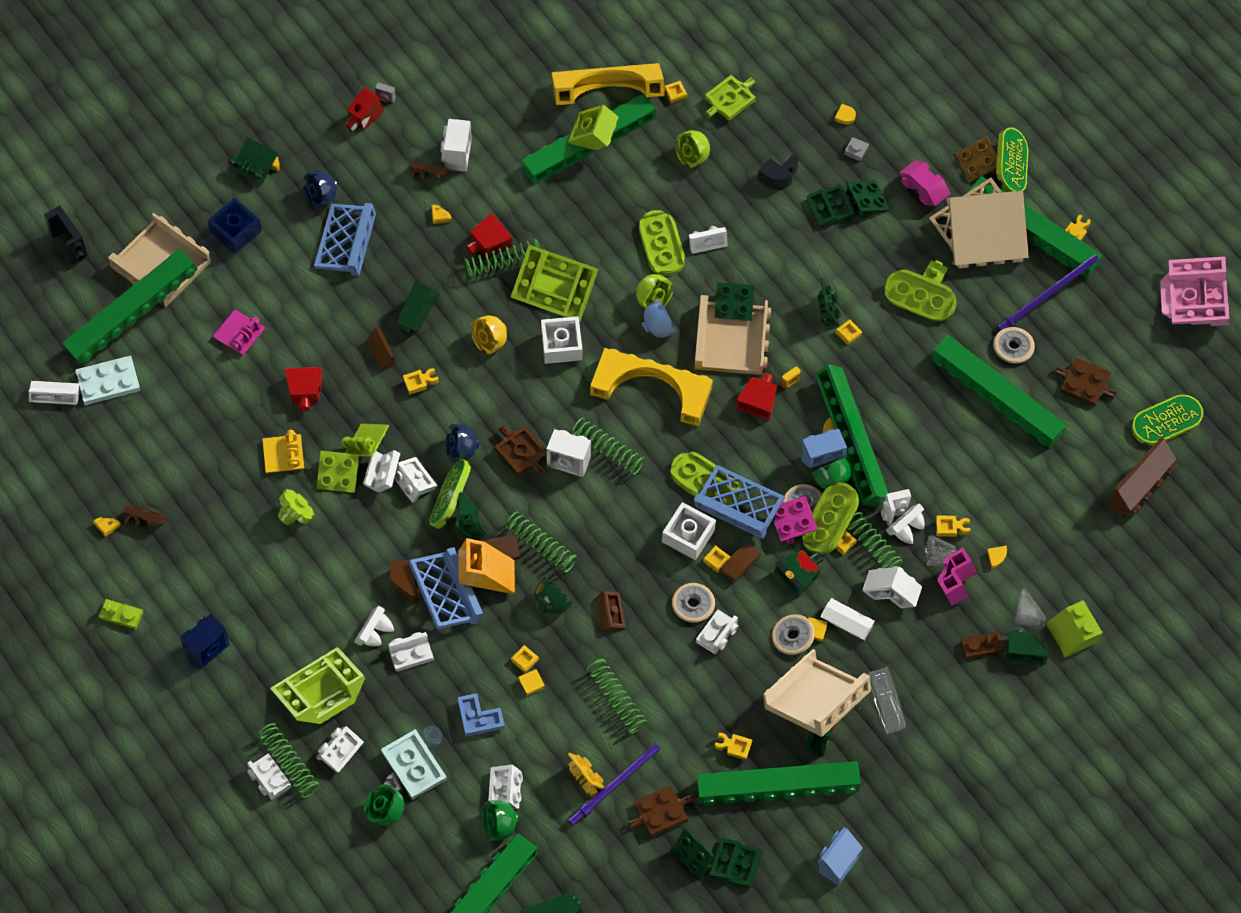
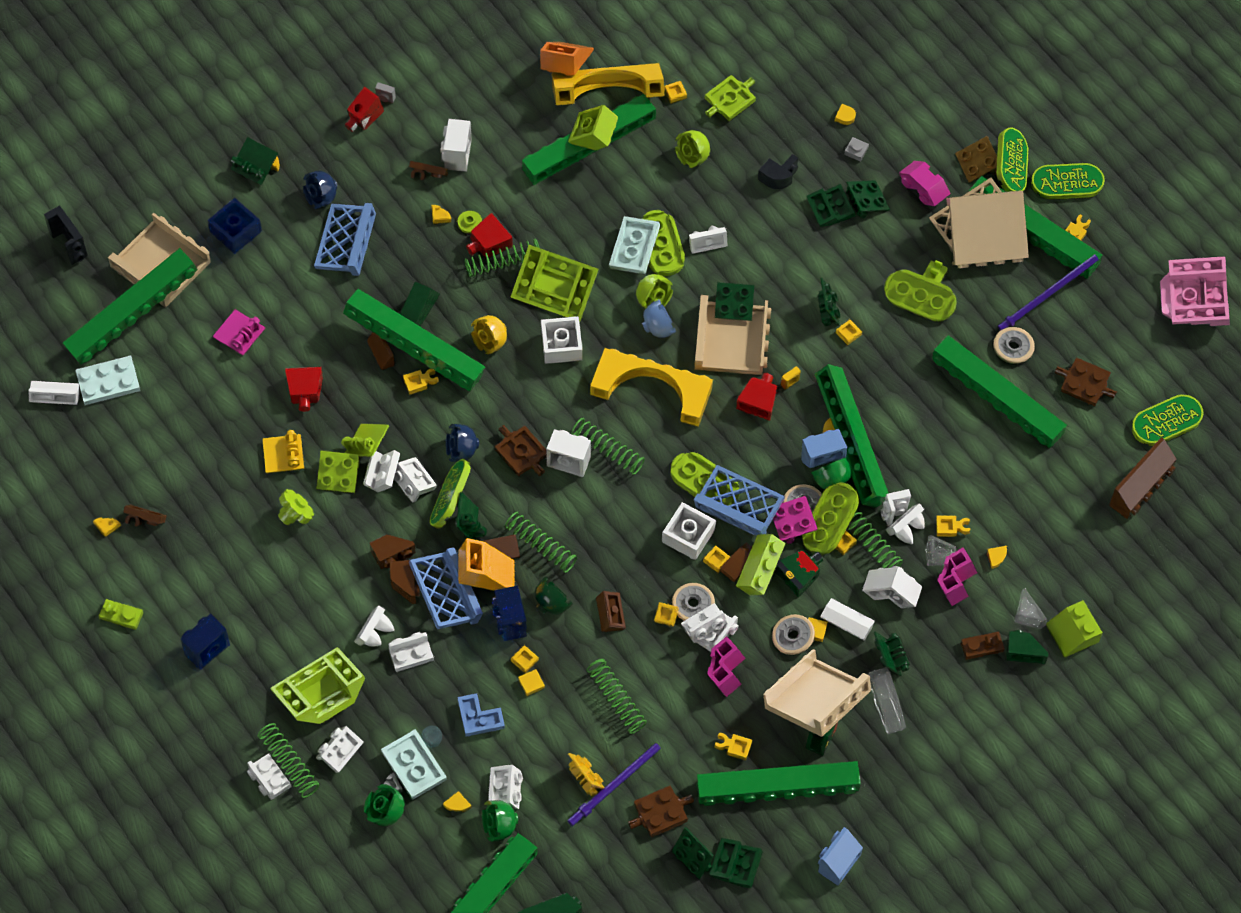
(391, 548): none -> reddish brown slope
(413, 340): none -> green brick
(457, 803): none -> yellow tile
(468, 221): none -> lime piece
(509, 613): none -> clear blue brick
(563, 57): none -> orange slope
(634, 245): none -> light aqua plate
(666, 614): none -> yellow tile
(704, 623): none -> white bracket
(724, 659): none -> dark pink brick
(760, 564): none -> lime brick
(892, 653): none -> dark green hinge
(1067, 181): none -> tile

